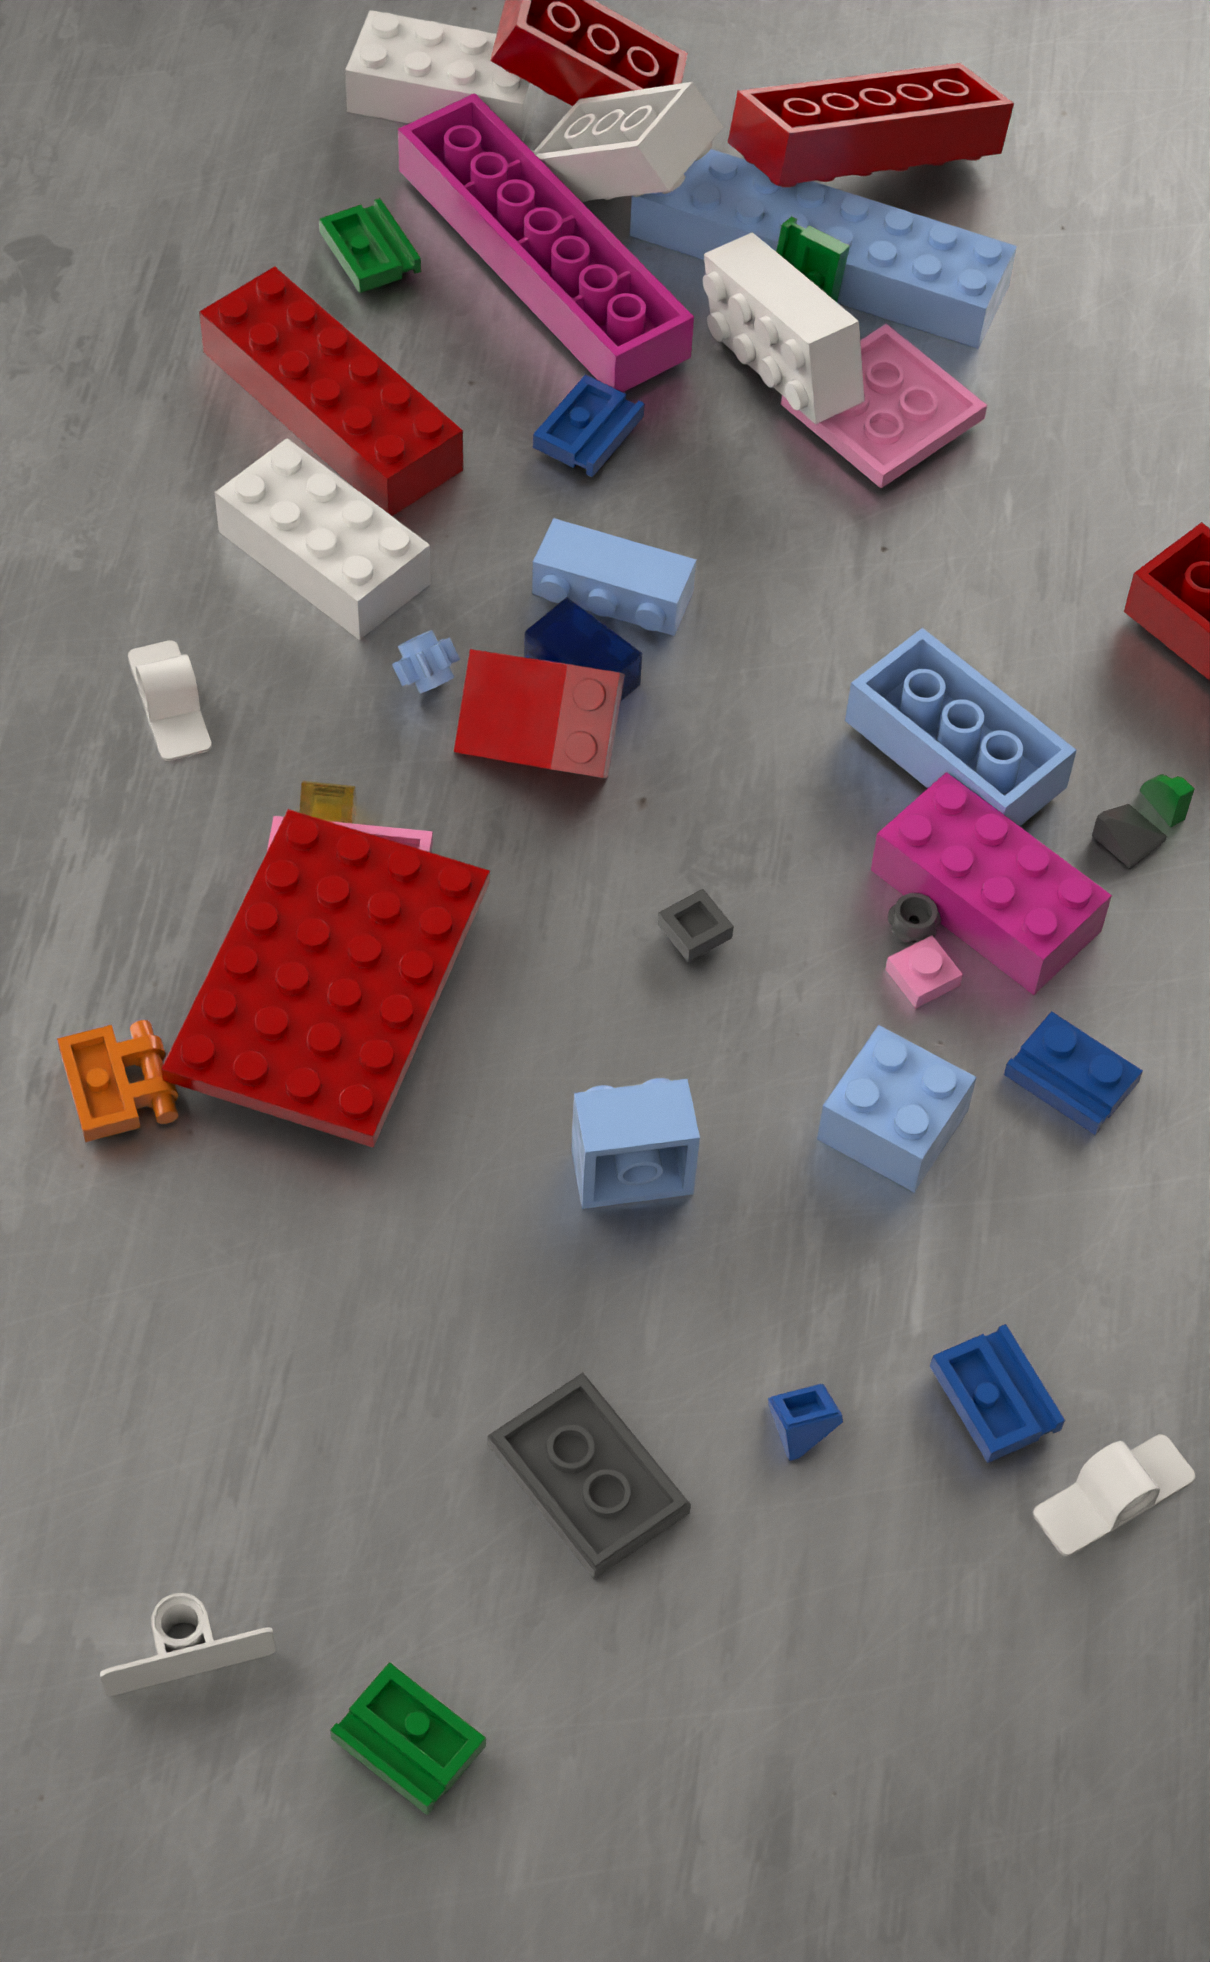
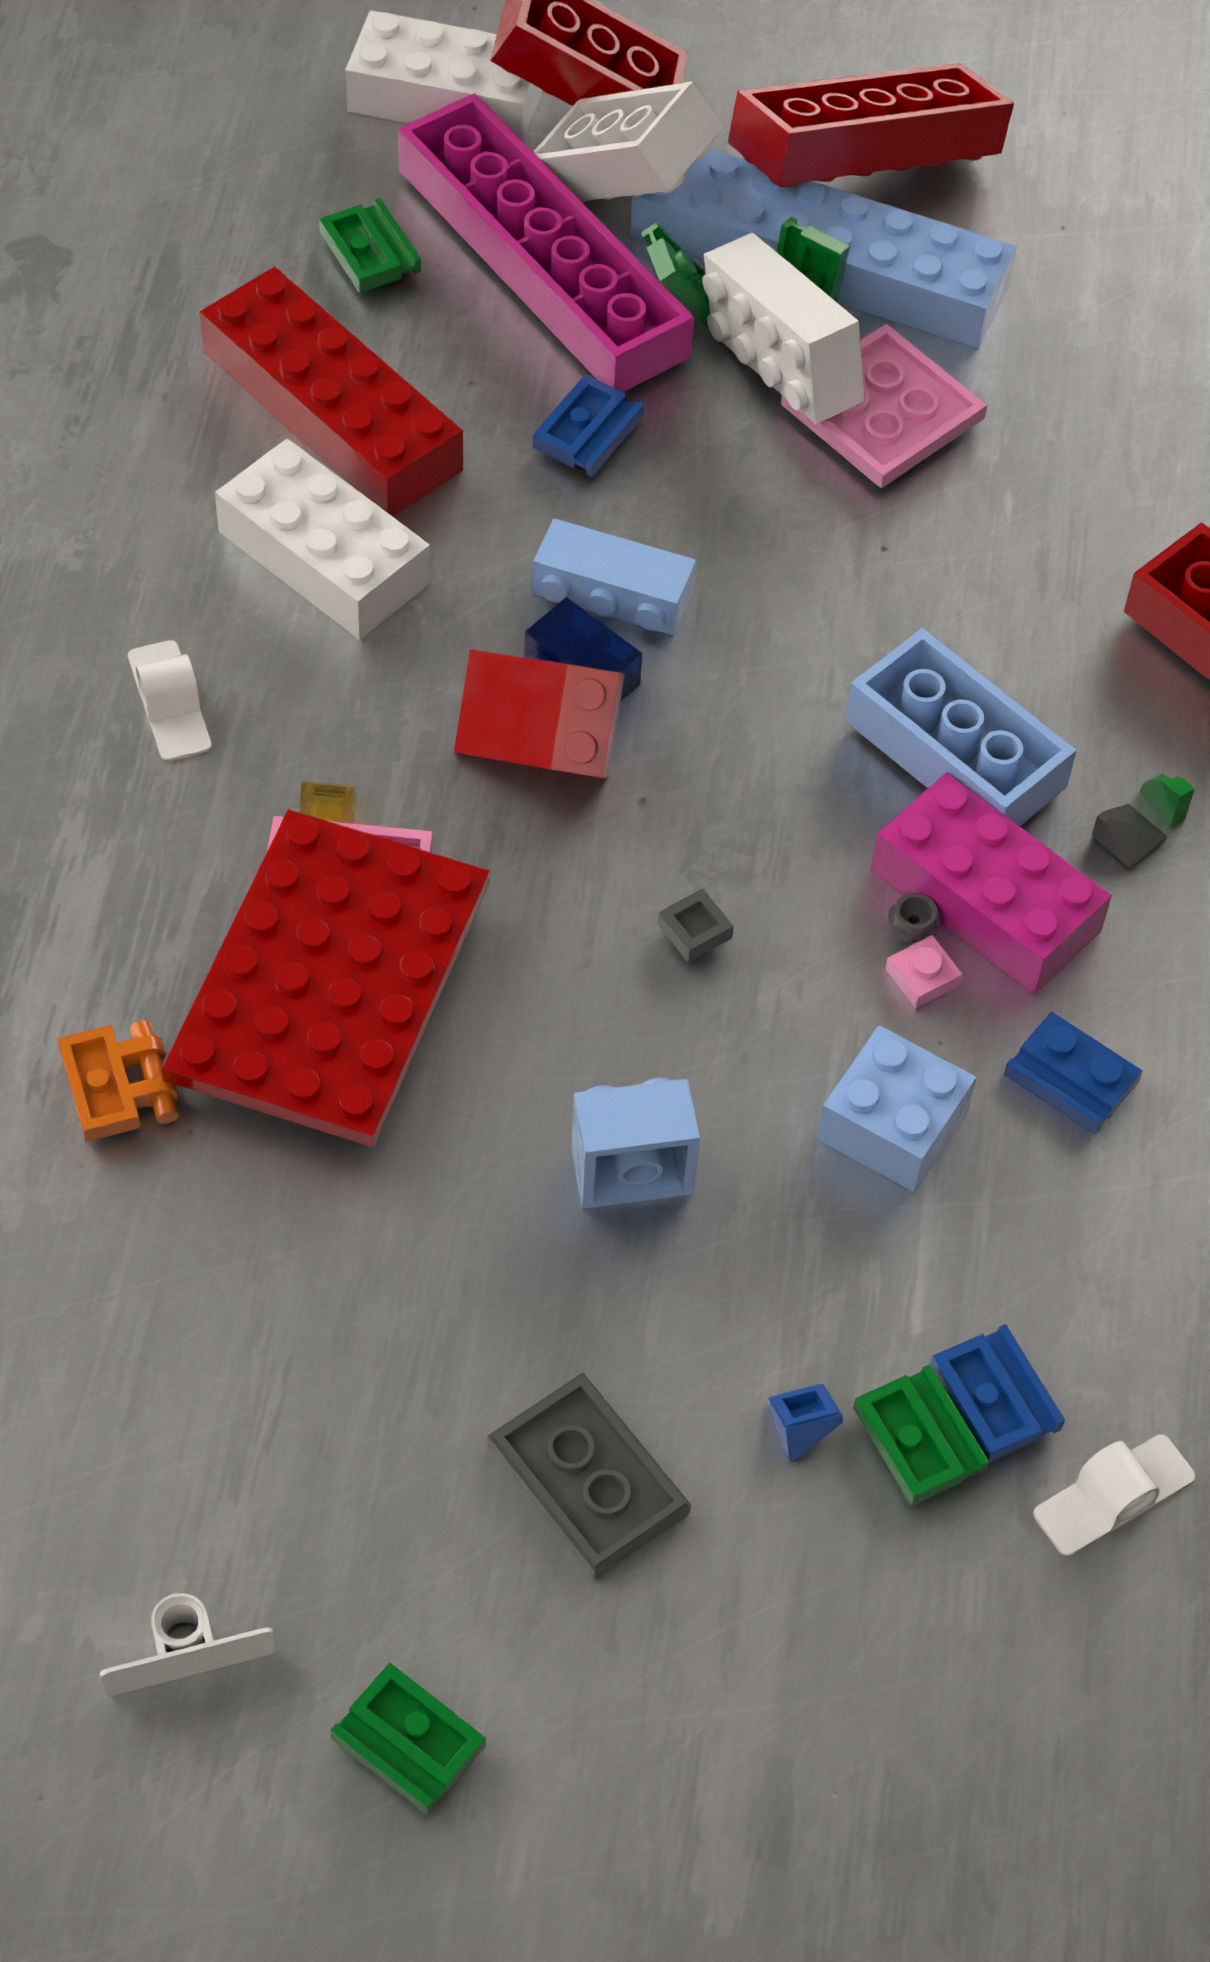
(425, 661): light blue gear -> none
(678, 271): none -> green plate
(920, 1435): none -> green plate

